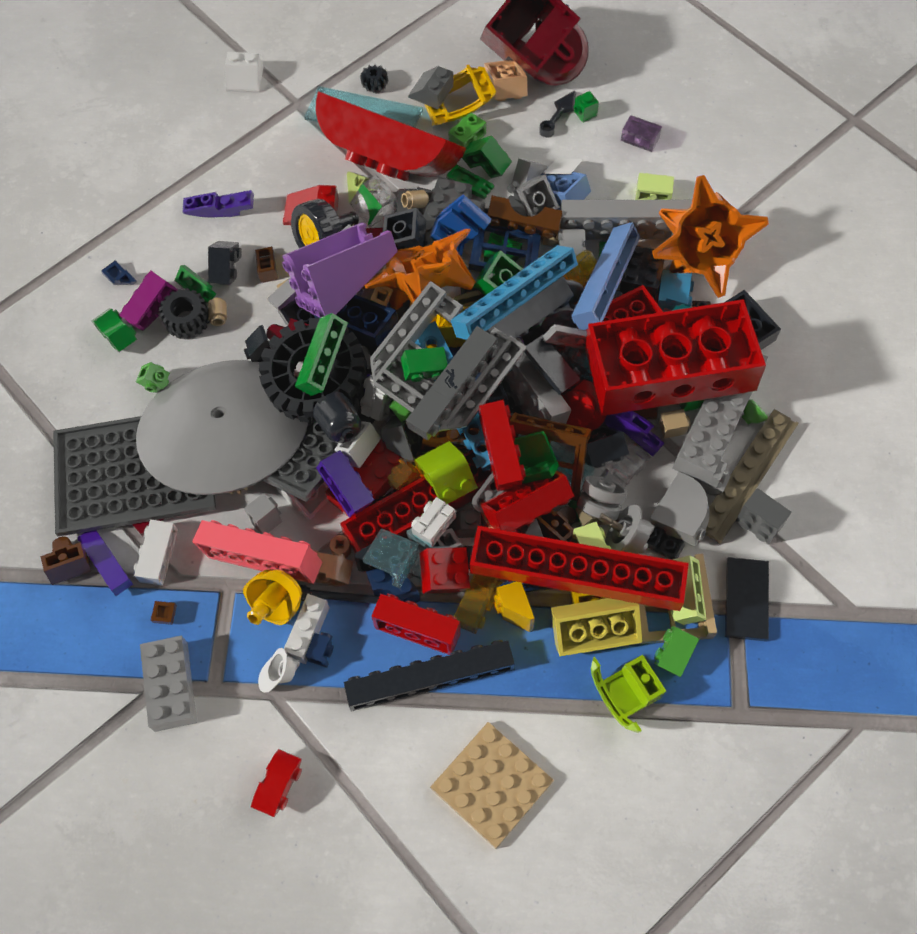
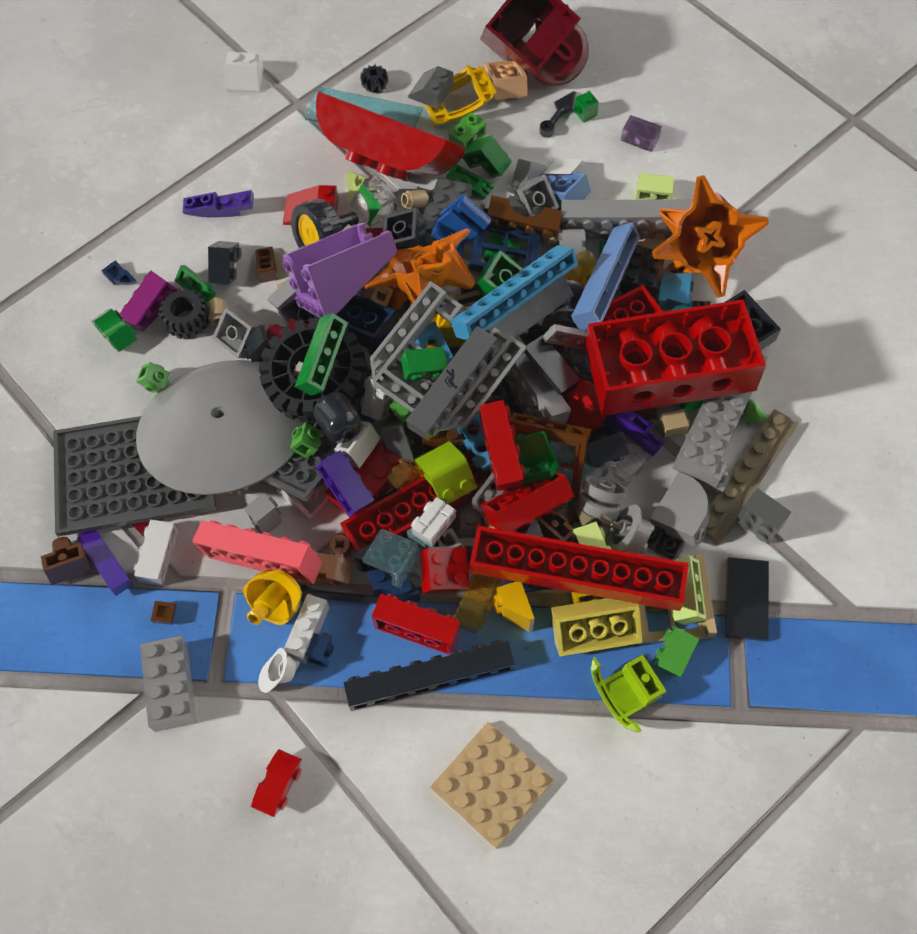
(235, 328): none -> light grey slope
(306, 440): none -> bright green brick

